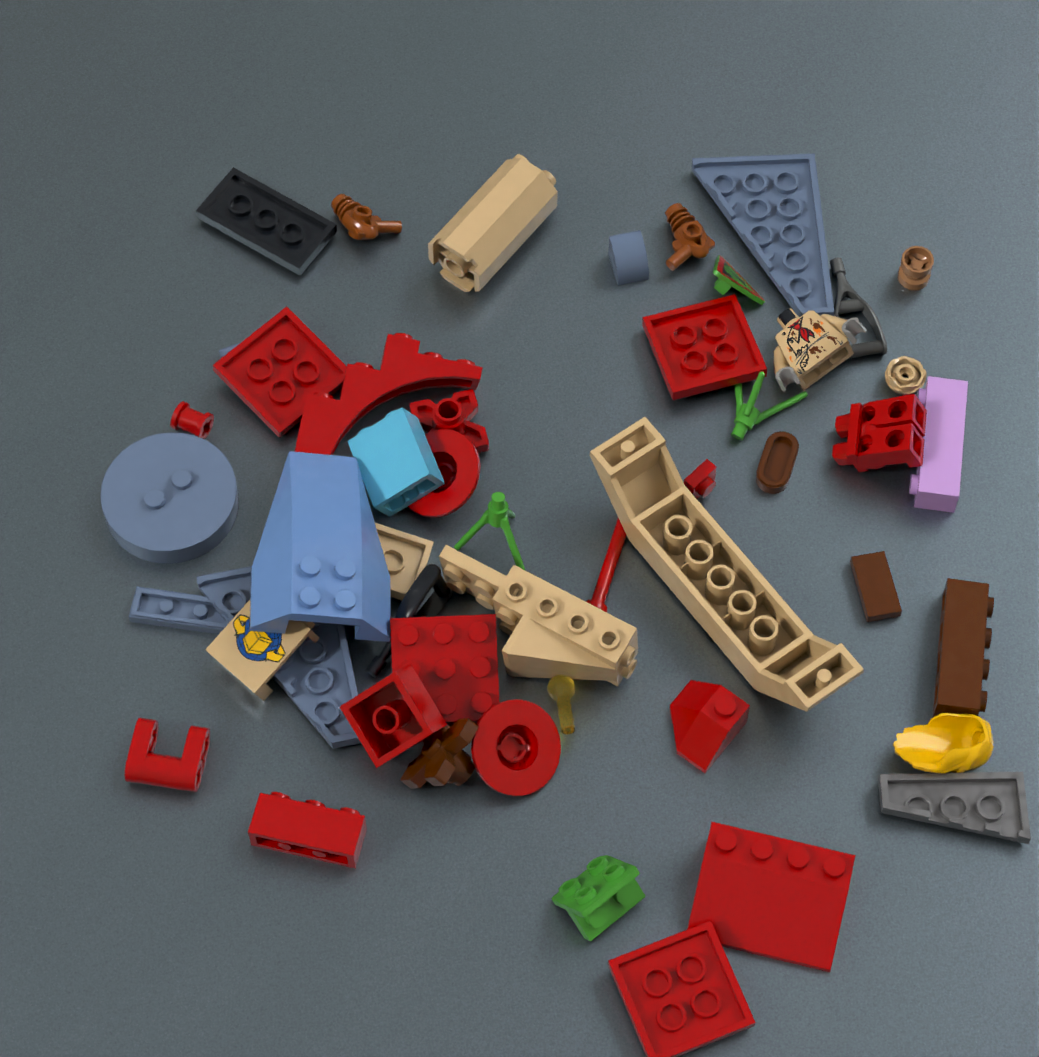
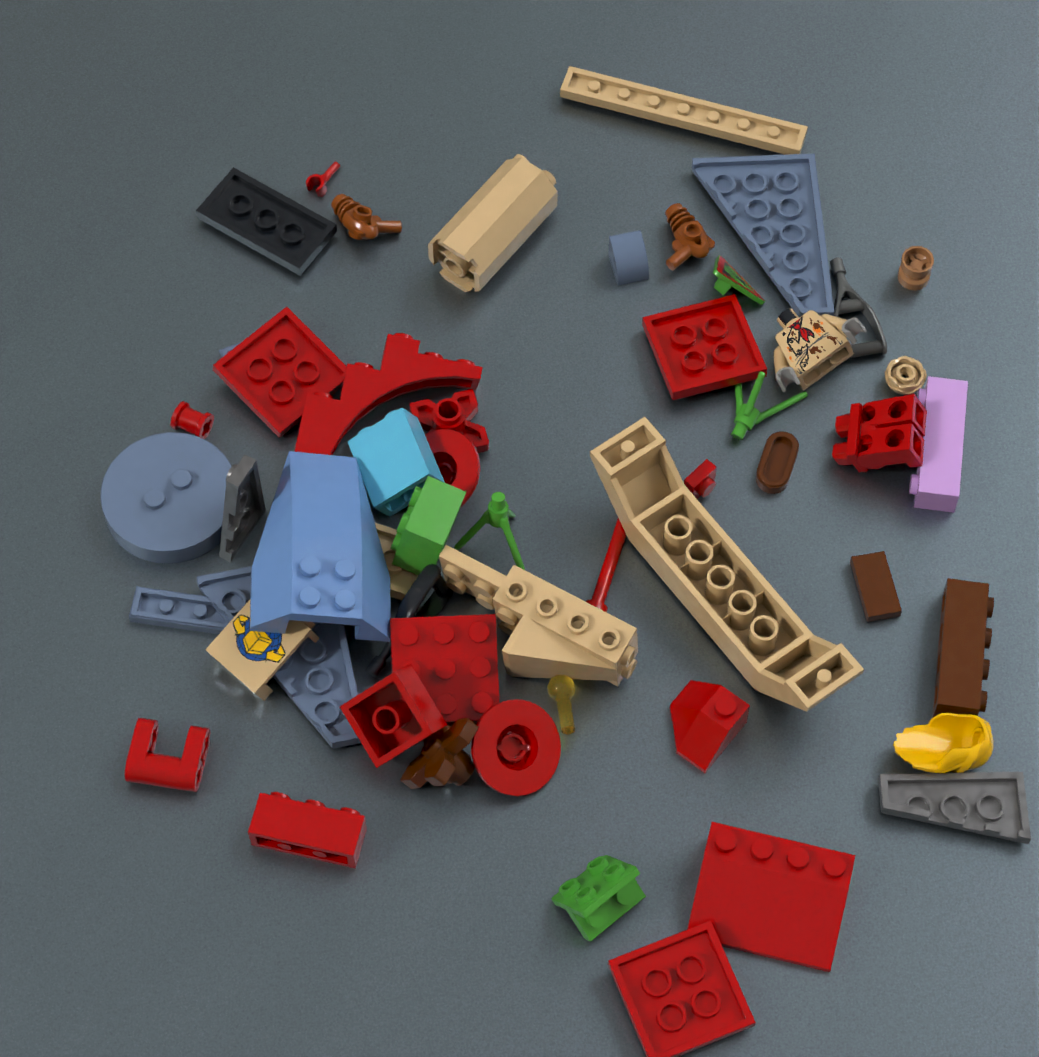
(242, 506): none -> flat silver wing
(316, 179): none -> red hand
(426, 525): none -> bright green brick
(683, 111): none -> tan plate

